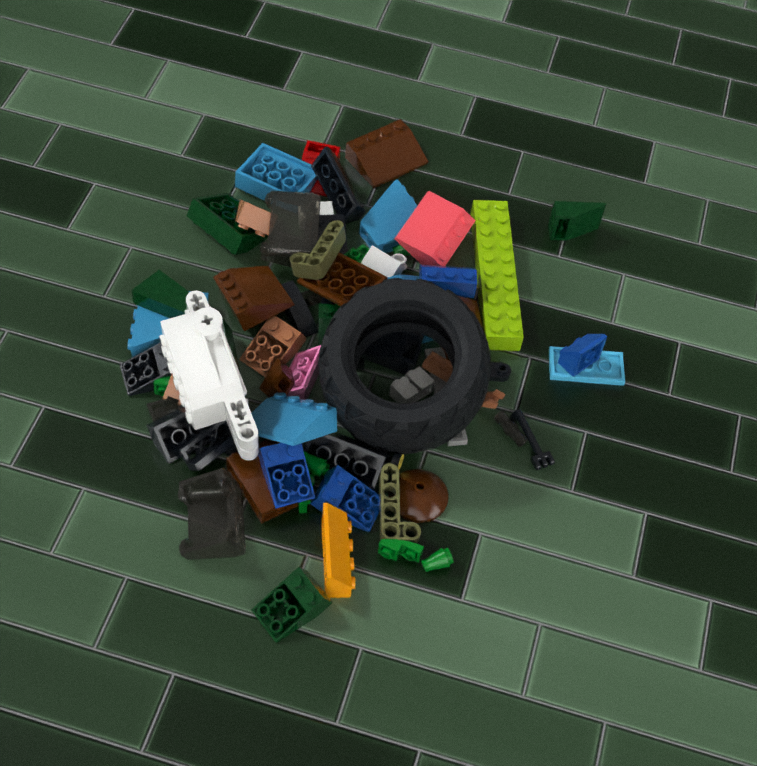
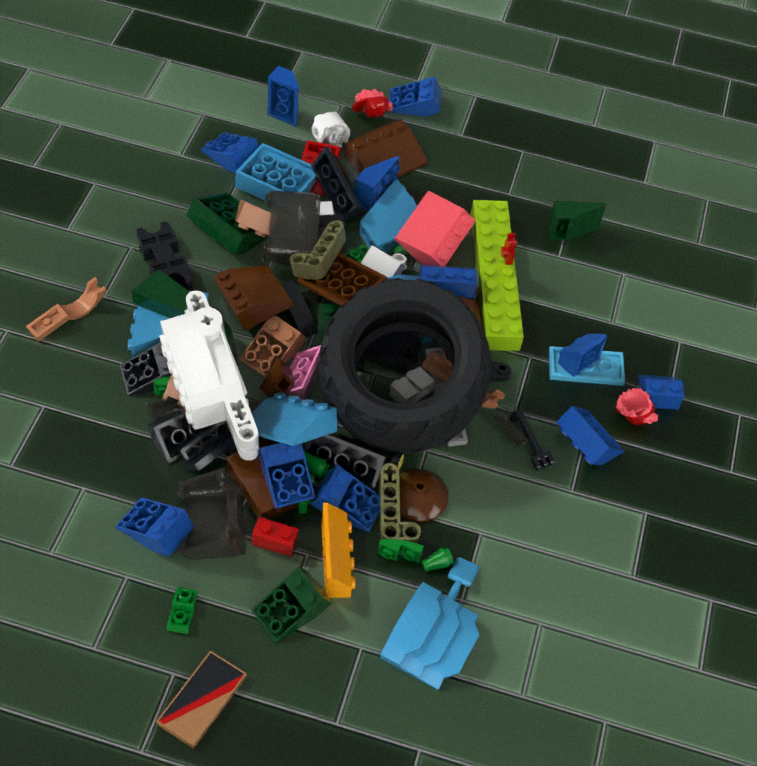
(61, 314): none -> nougat piece
(156, 525): none -> blue slope
(161, 248): none -> black piece
(182, 610): none -> green slope
(201, 699): none -> tile
(230, 150): none -> blue slope
(275, 536): none -> red brick
(283, 96): none -> blue slope
(330, 129): none -> white brick
(371, 103): none -> red hair
(375, 181): none -> blue slope
(417, 98): none -> blue slope
(431, 637): none -> dark azure slope
(462, 573): none -> dark azure piece
(508, 250): none -> red plate
(589, 436): none -> blue slope
(636, 407): none -> coral hair
(663, 390): none -> blue slope

